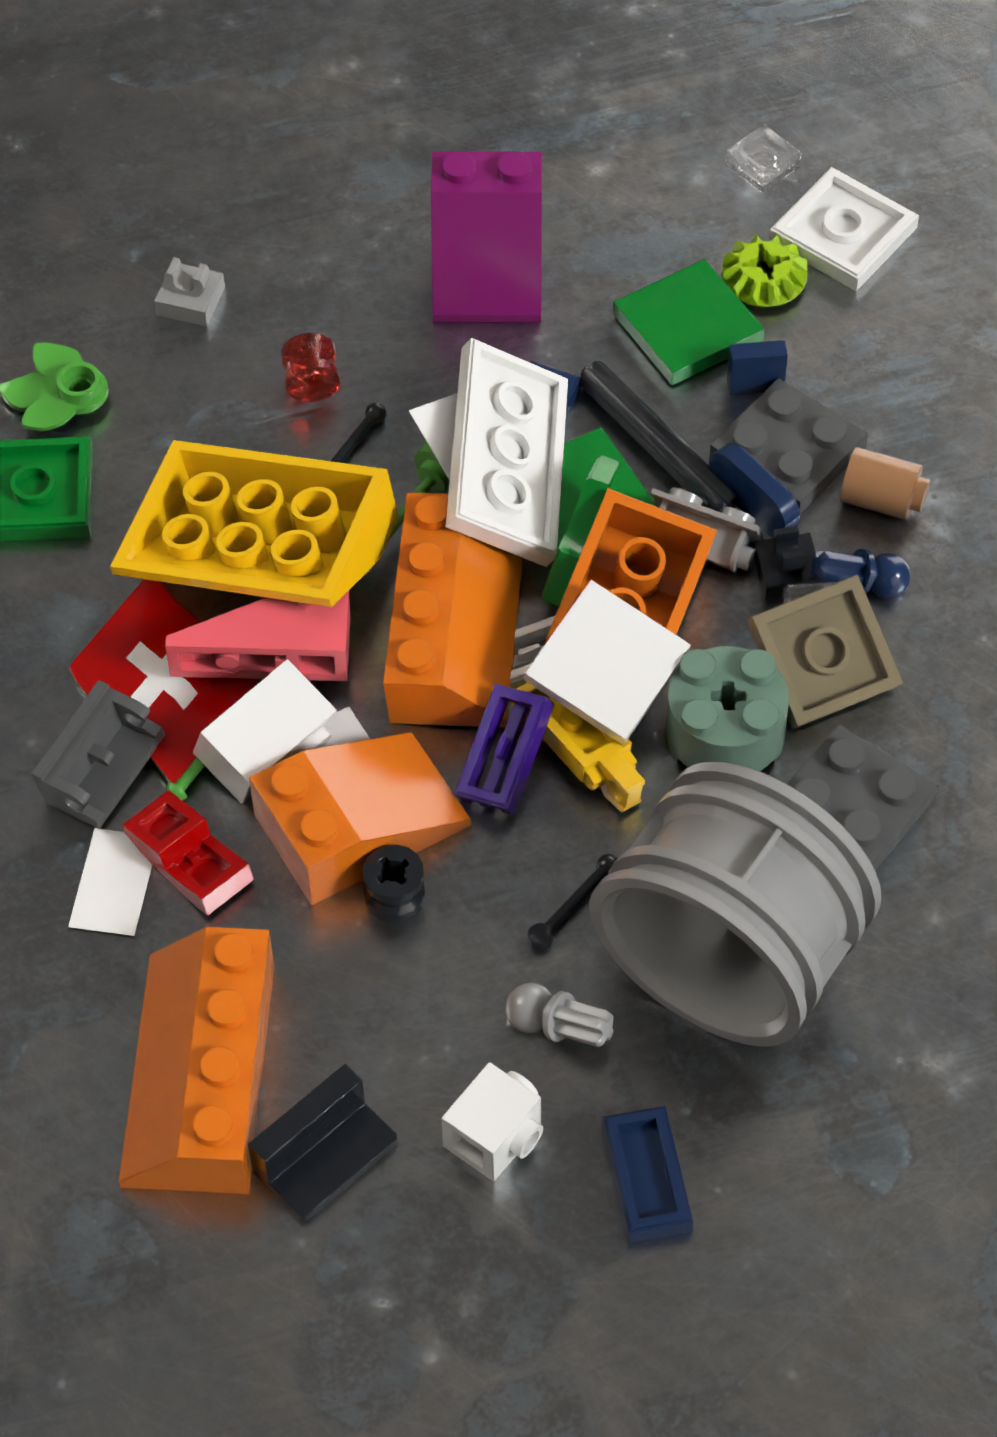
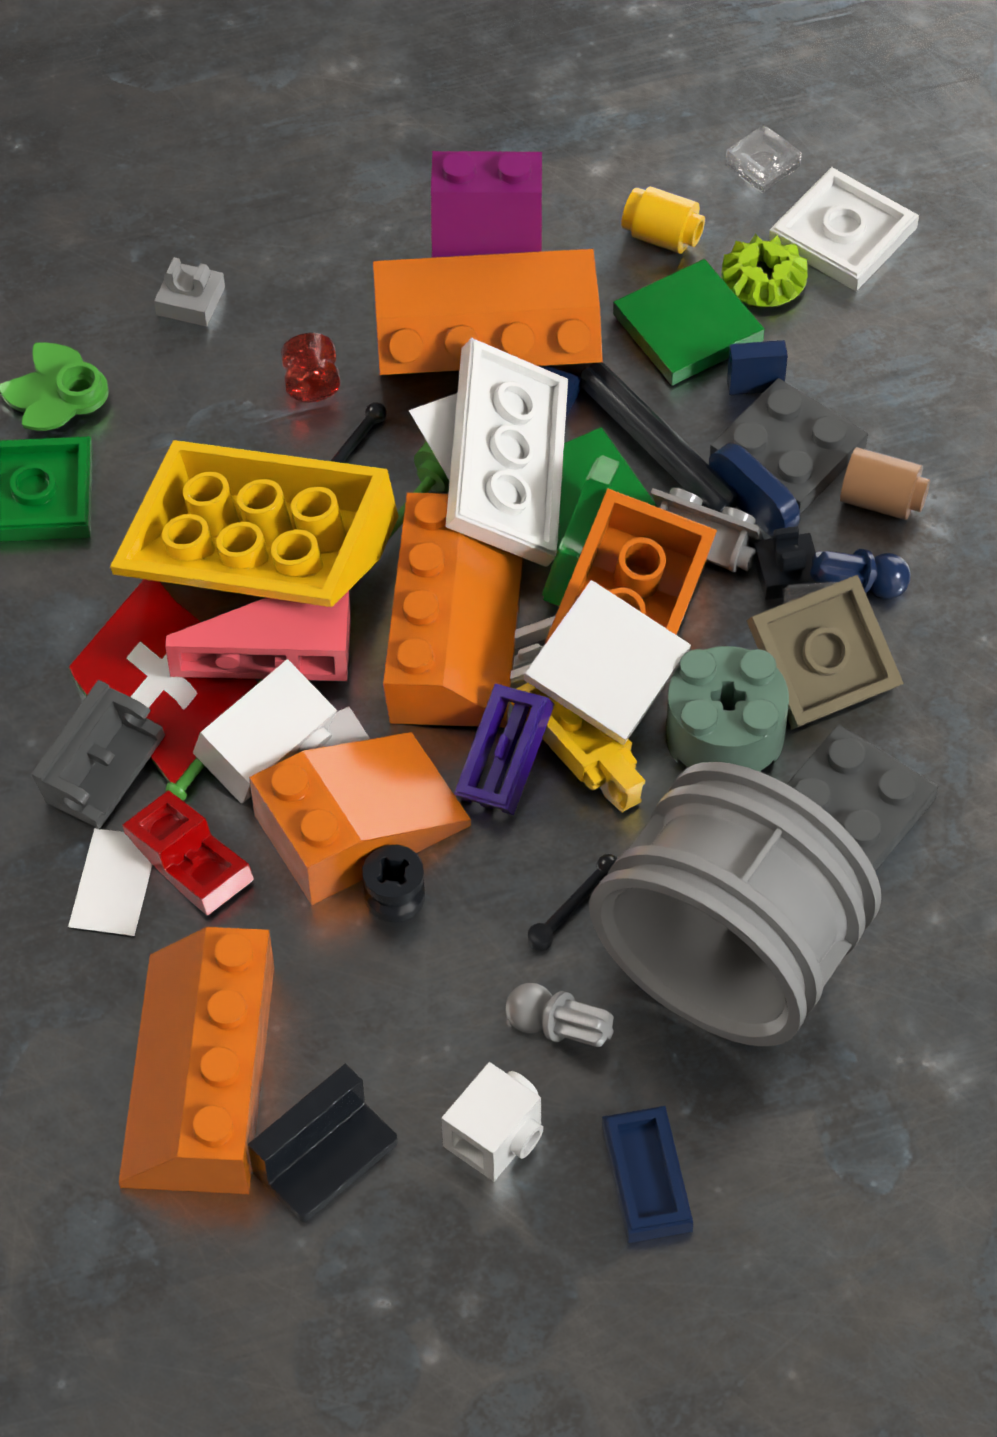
(521, 303): none -> orange slope
(663, 219): none -> yellow brick

